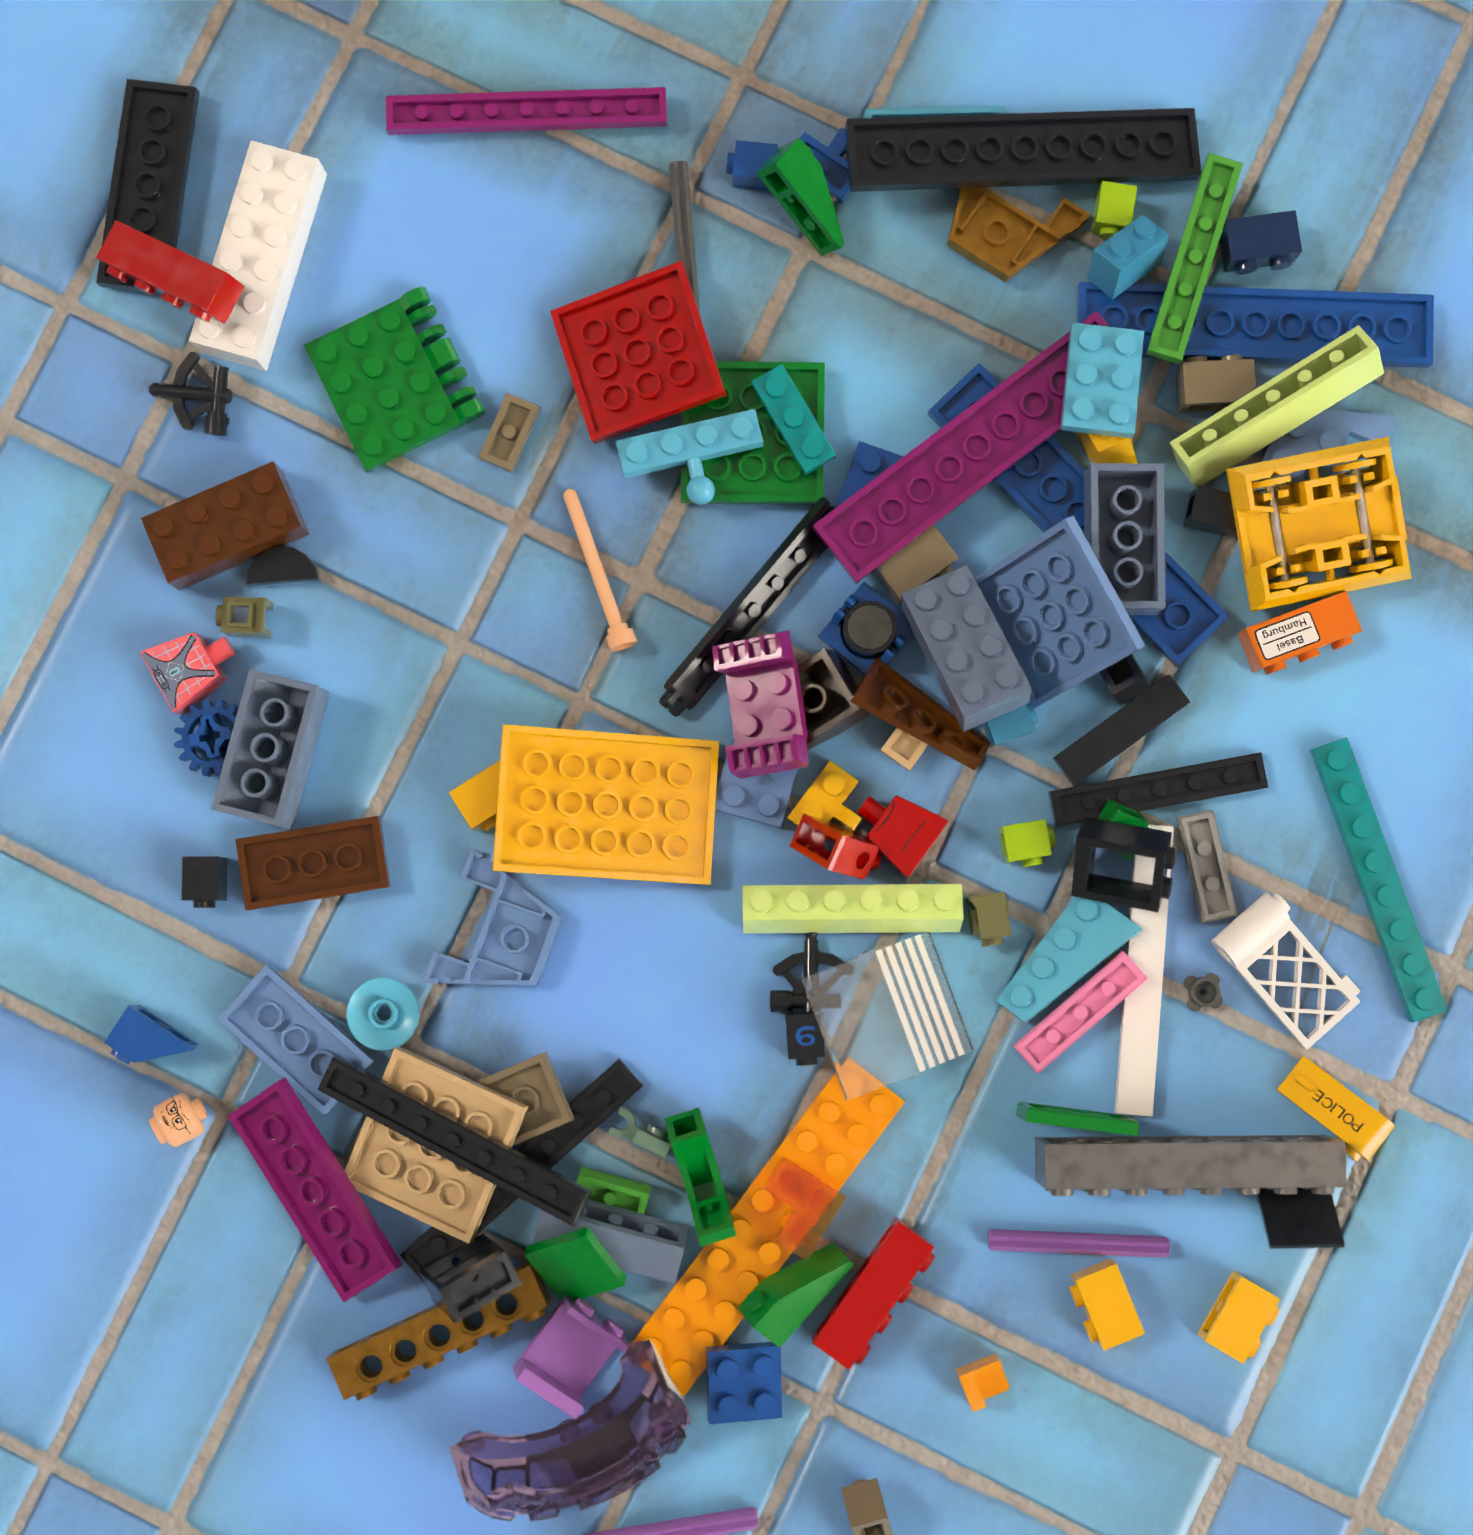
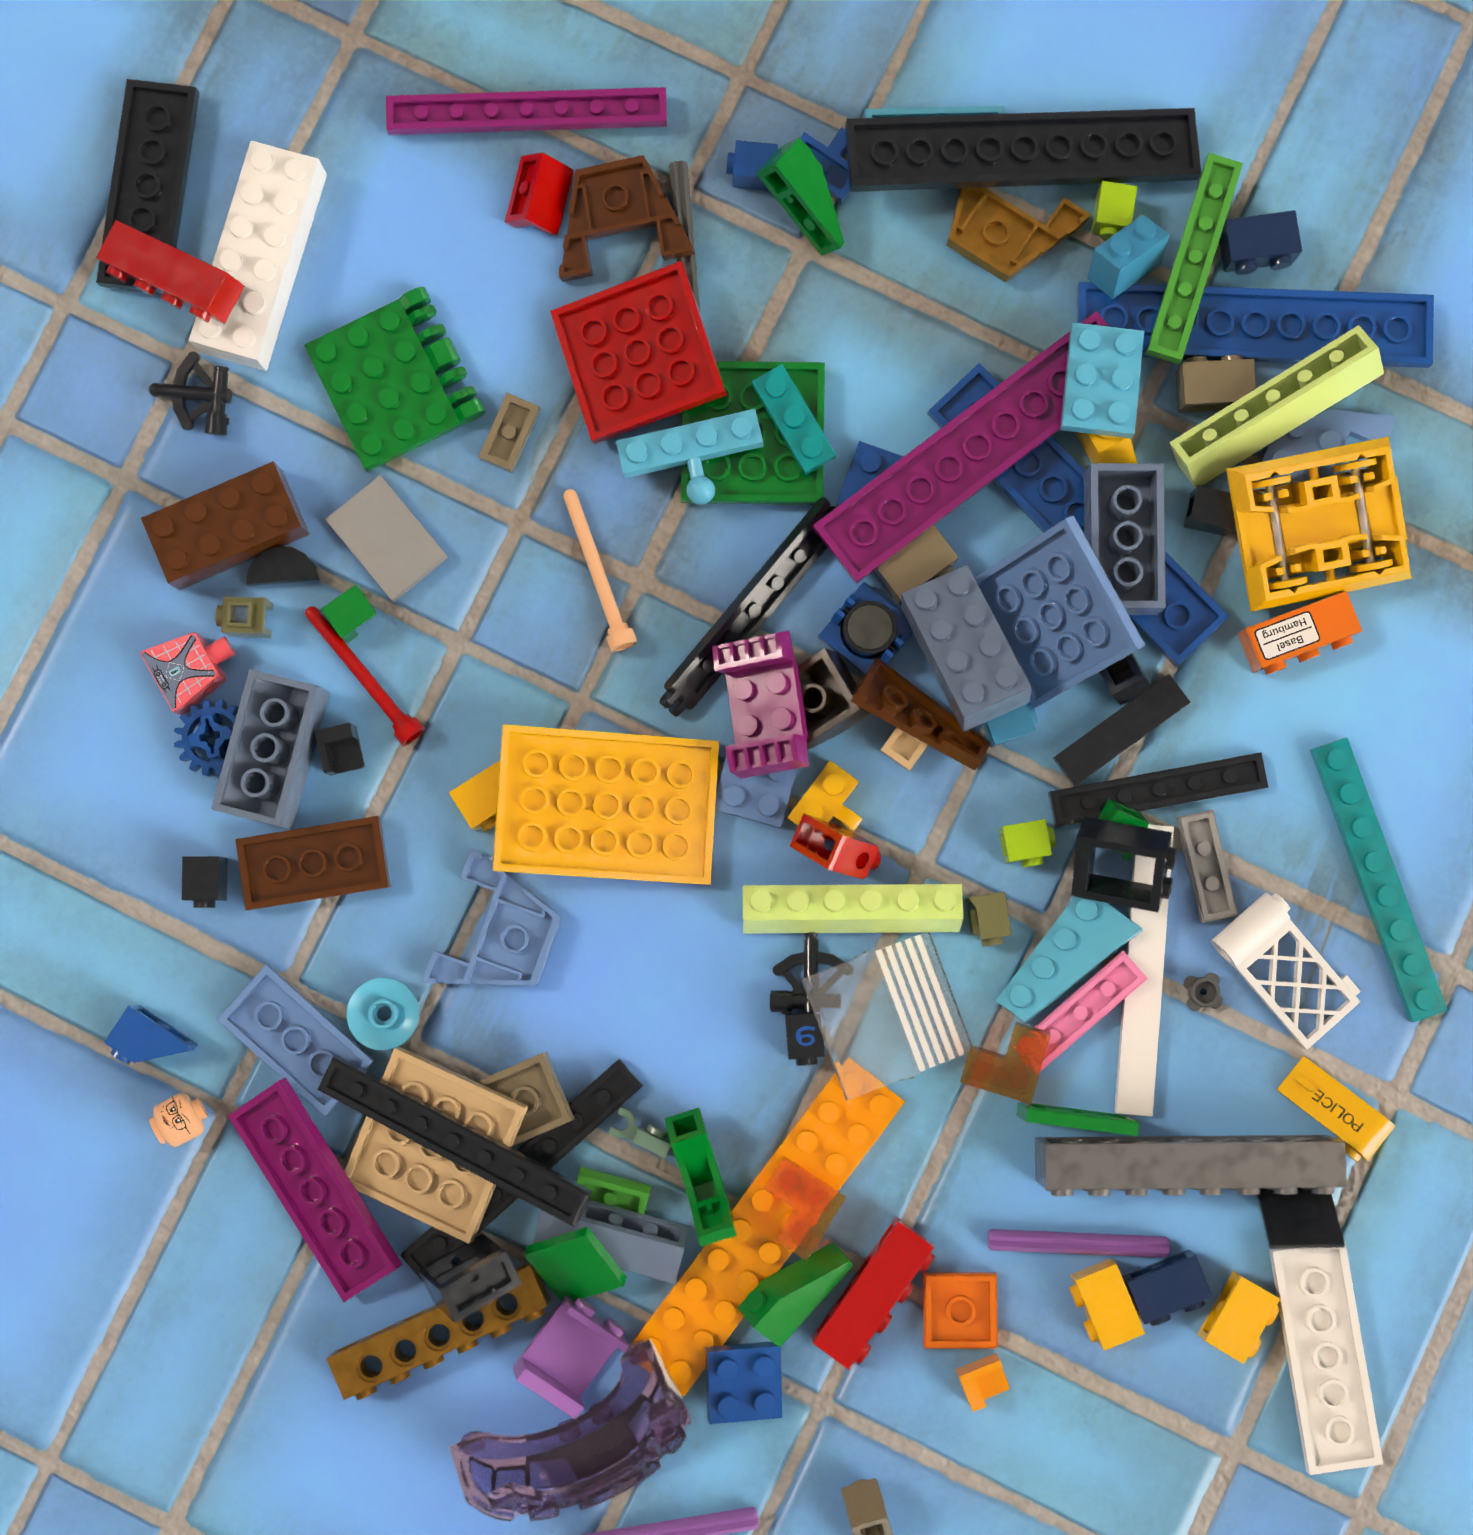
(339, 749): none -> black panel
(349, 612): none -> green panel
(386, 538): none -> light grey tile
(405, 727): none -> red piece
(539, 193): none -> red panel
(614, 201): none -> reddish brown wing
(901, 831): red torso -> none
(959, 1310): none -> orange tile
(1013, 1073): none -> clear orange plate
(1167, 1288): none -> dark blue brick
(1326, 1359): none -> white plate

